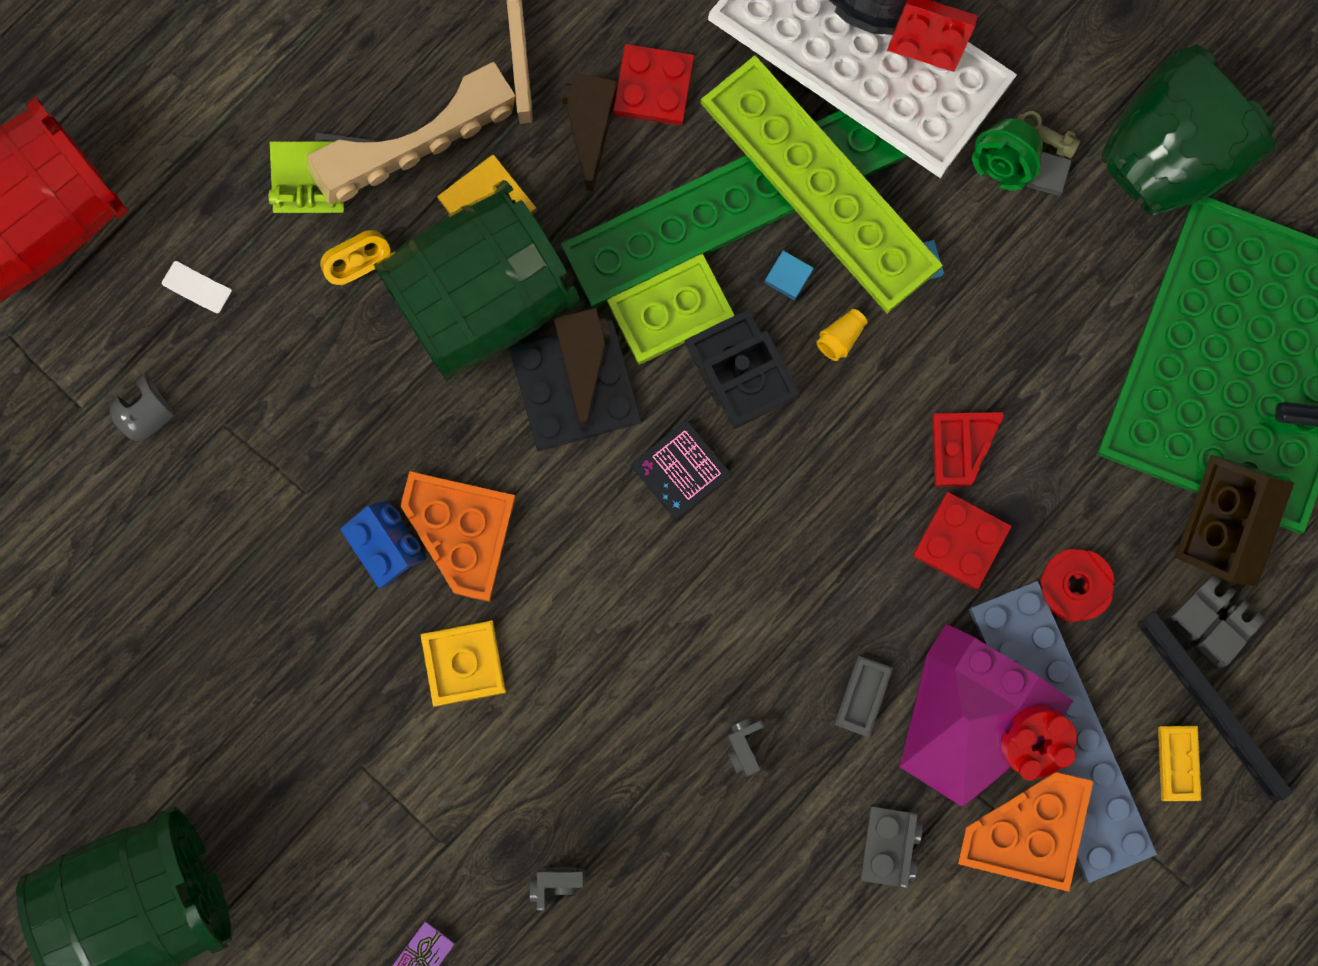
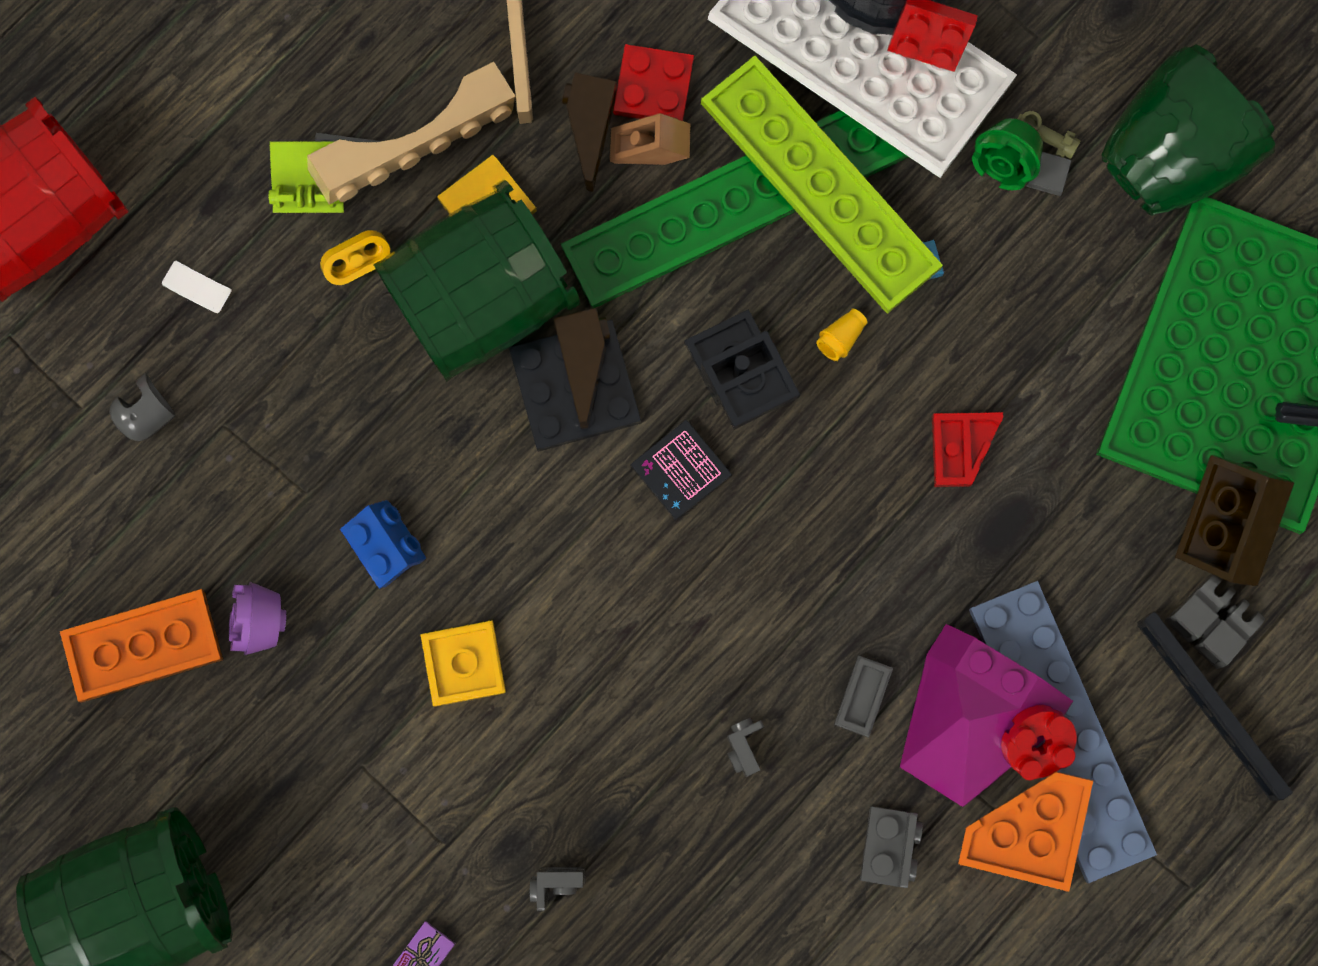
(141, 645): none -> orange plate
(255, 619): none -> medium lavender cone
(461, 530): orange plate -> none
(650, 141): none -> medium nougat slope
(669, 309): lime plate -> none
(788, 275): dark azure tile -> none
(961, 541): red plate -> none
(1097, 588): red plate -> none
(1179, 763): yellow plate -> none

